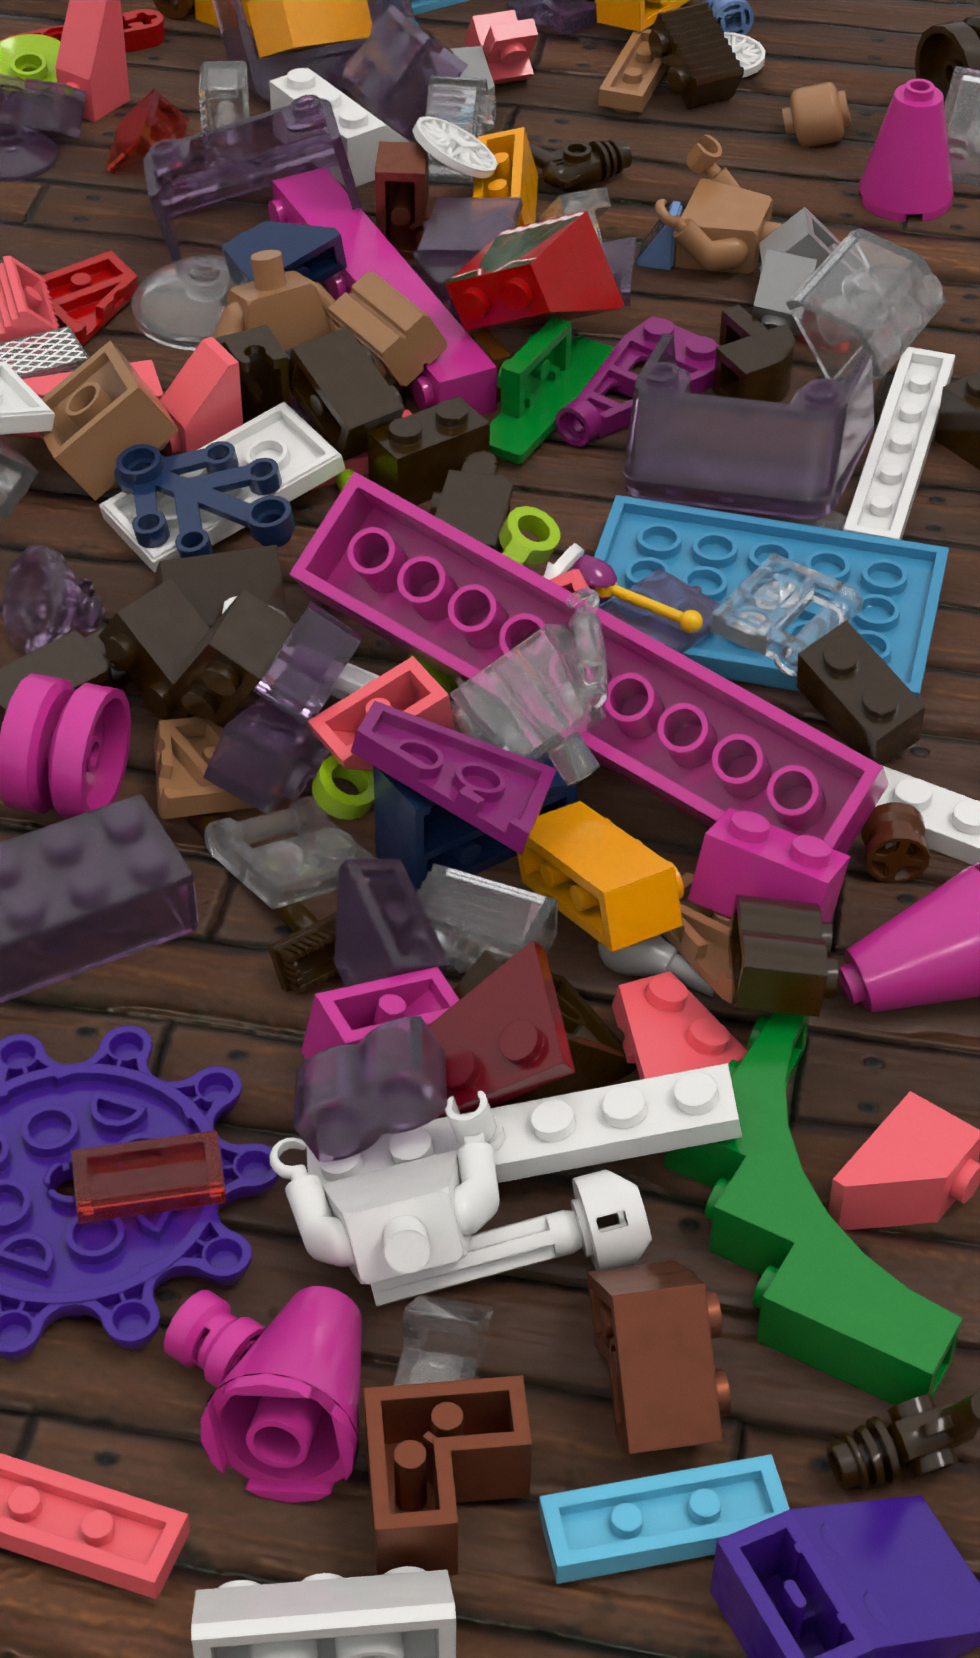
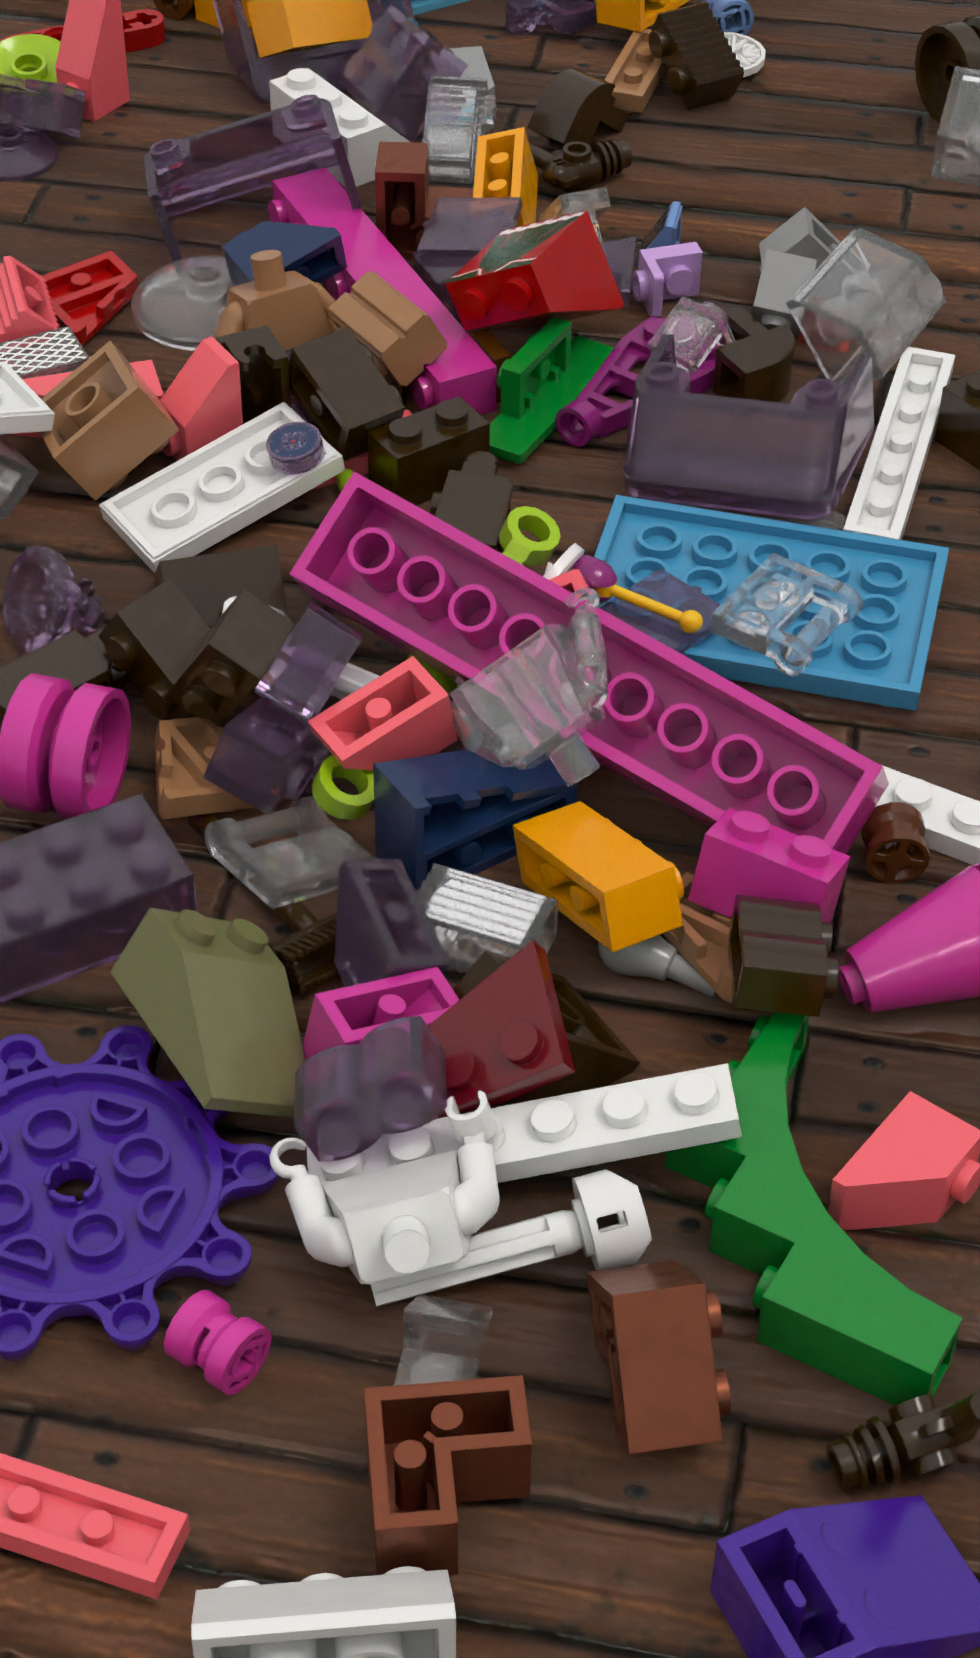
(143, 126): clear red panel -> none
(145, 471): dark blue plant -> none
(148, 1176): clear red tile -> none
(216, 1008): none -> olive slope
(223, 93): clear brick -> none
(292, 1401): dark pink cone -> none
(295, 448): none -> tile
(454, 147): white wheel -> none
(458, 772): magenta wing -> none
(504, 43): coral brick -> none
(574, 107): none -> dark brown brick
(656, 1517): medium azure plate -> none
(666, 275): none -> lavender bracket
(670, 1028): coral wing -> none
(695, 331): none -> clear bracket
(721, 219): medium nougat torso -> none
(817, 114): medium nougat head -> none
(859, 695): dark brown brick -> none
(910, 157): dark pink cone -> none

